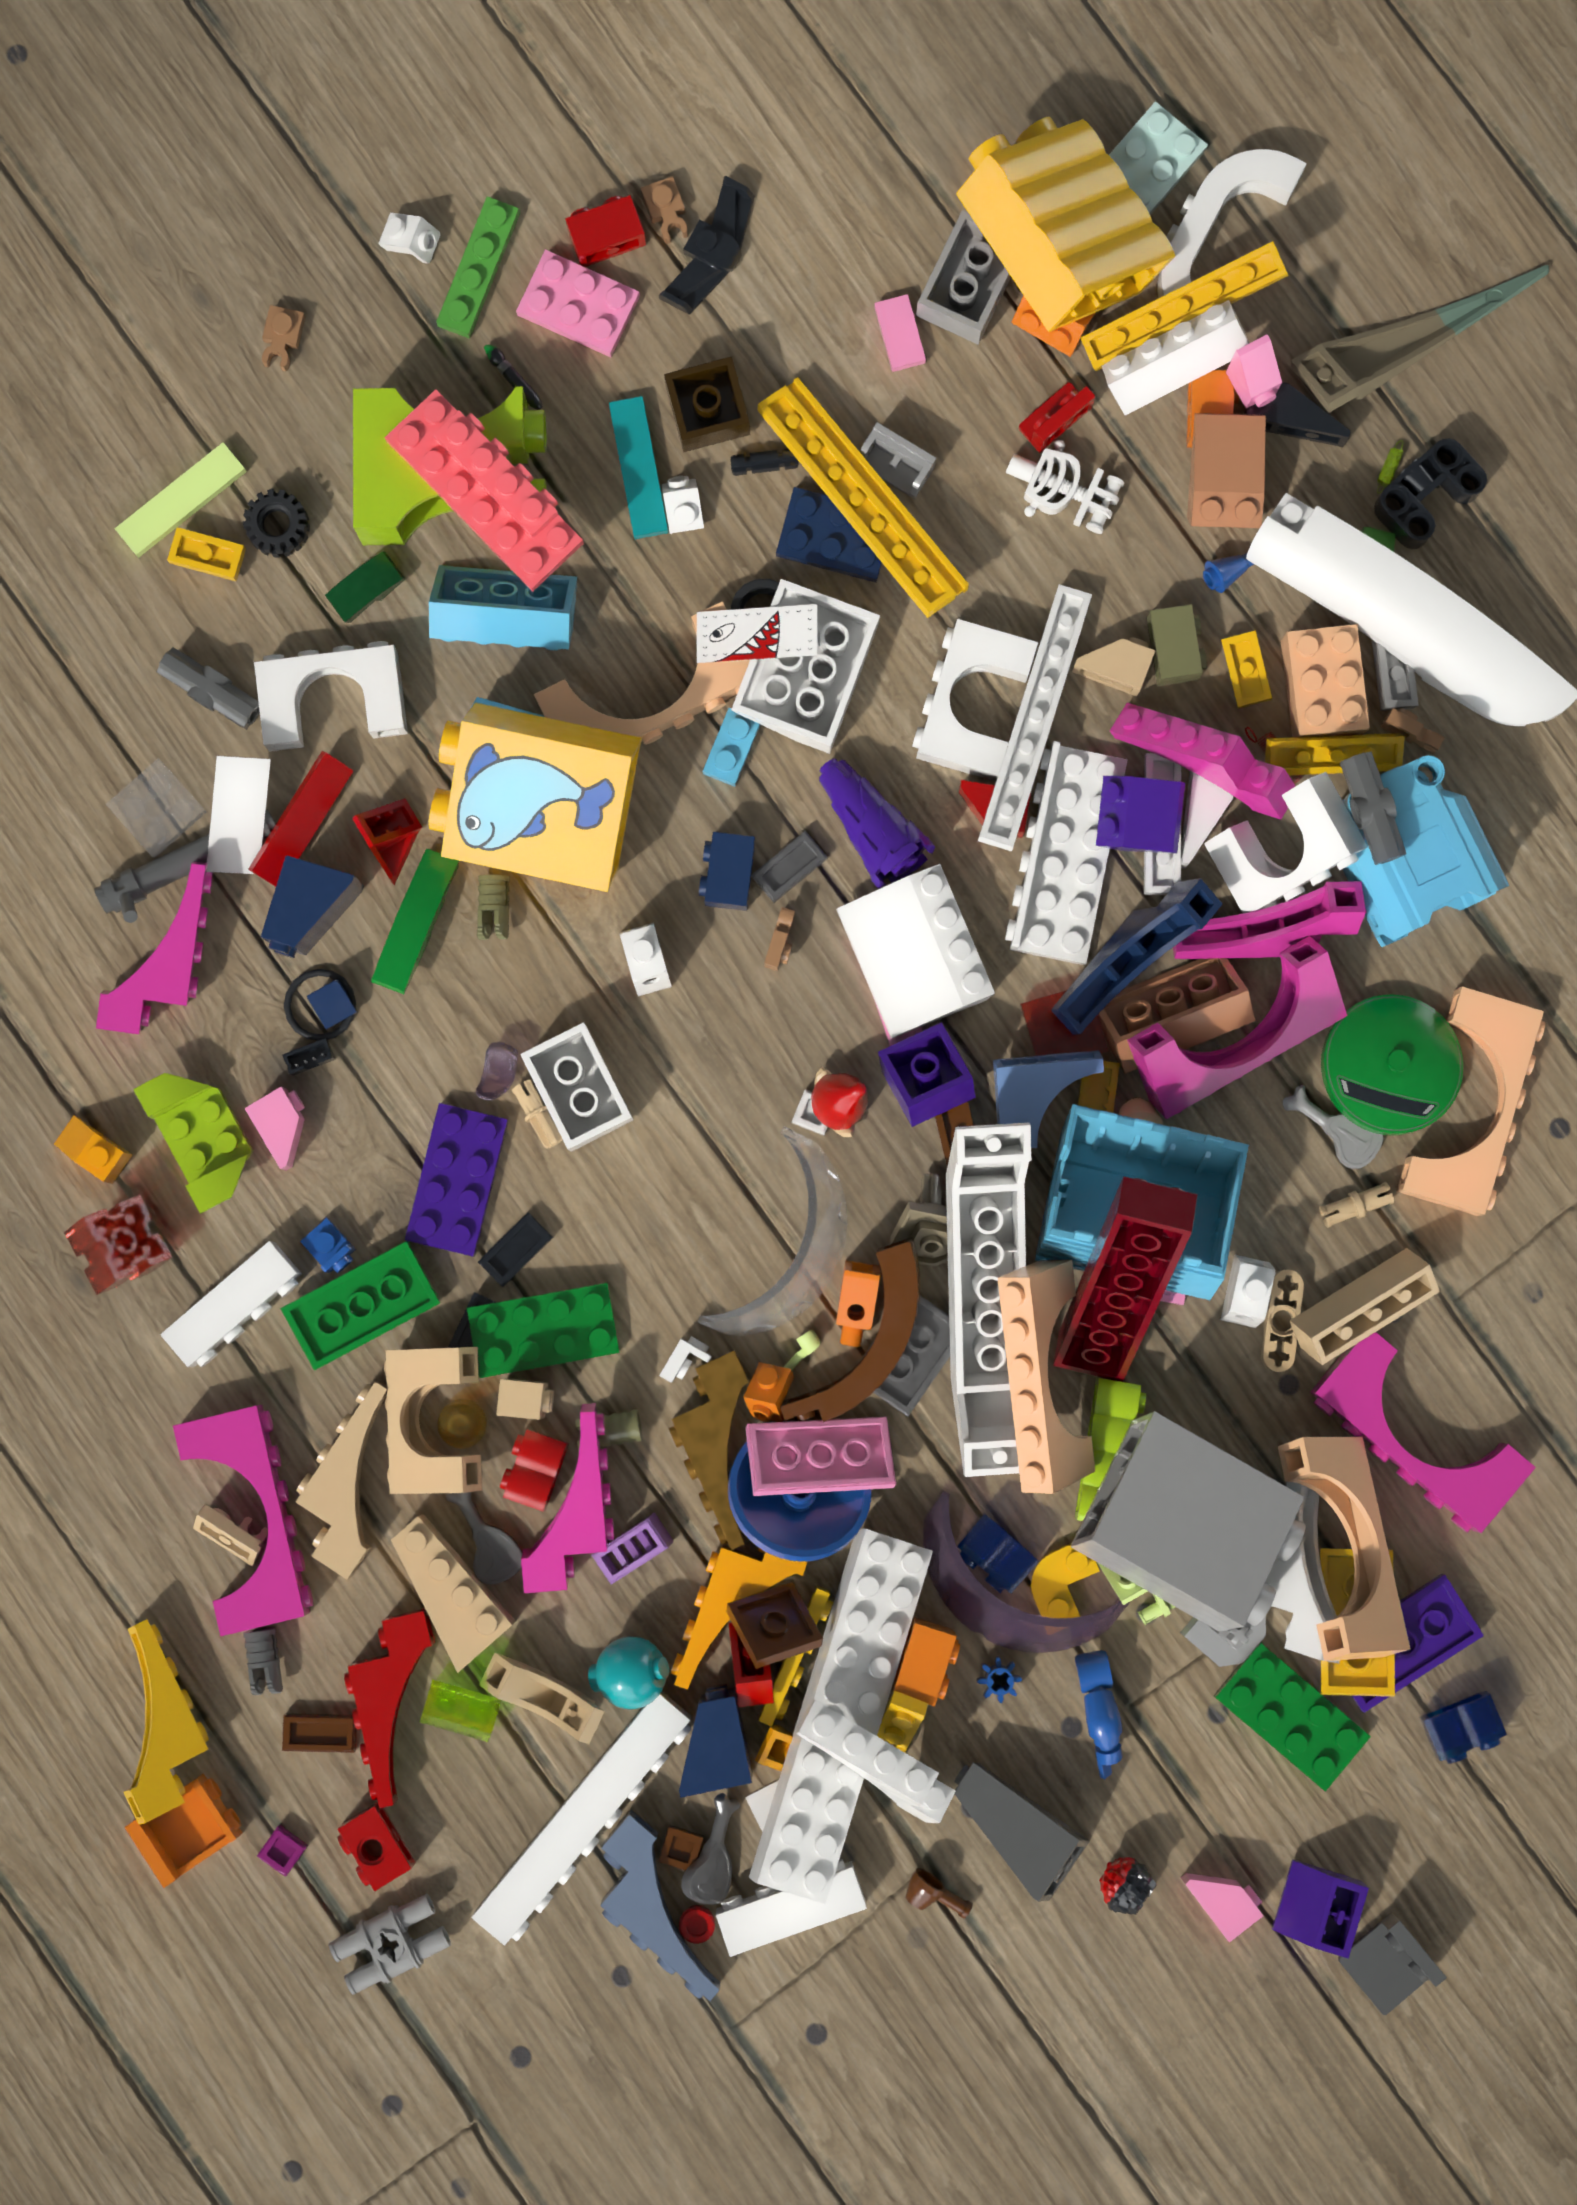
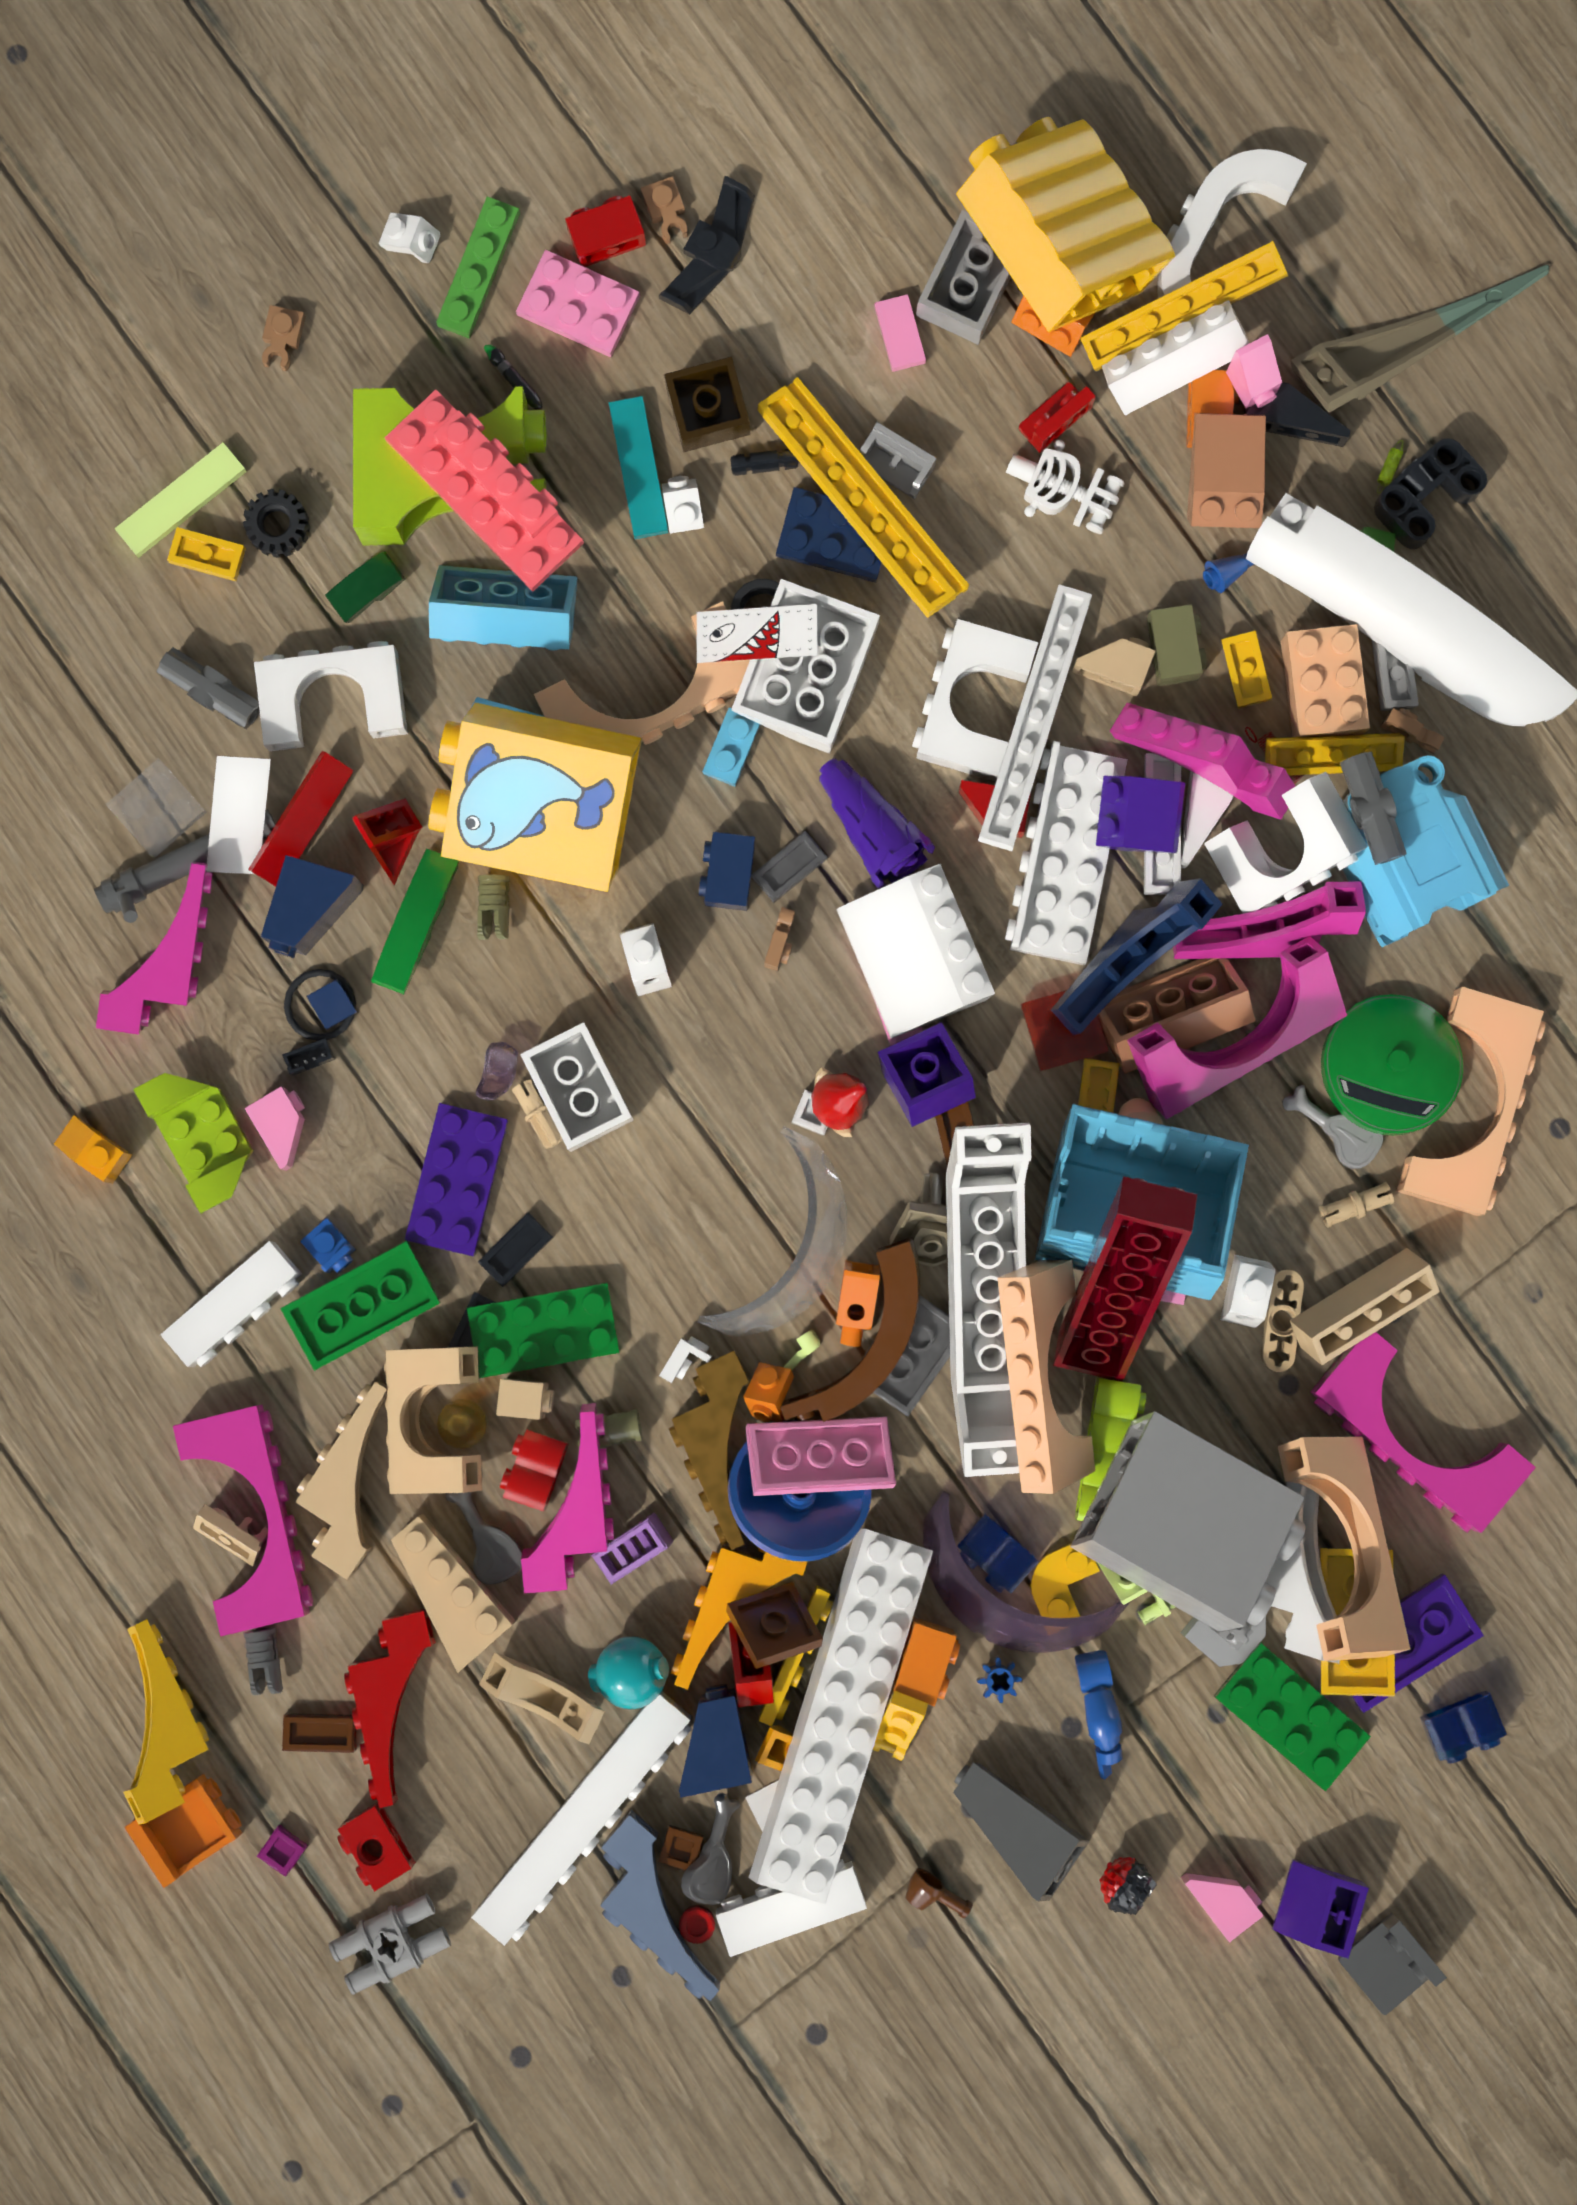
(118, 1244): clear red brick -> none
(460, 1710): clear neon green brick -> none
(892, 1771): white arch -> none
(1030, 1084): medium blue arch -> none
(1157, 155): light aqua plate -> none

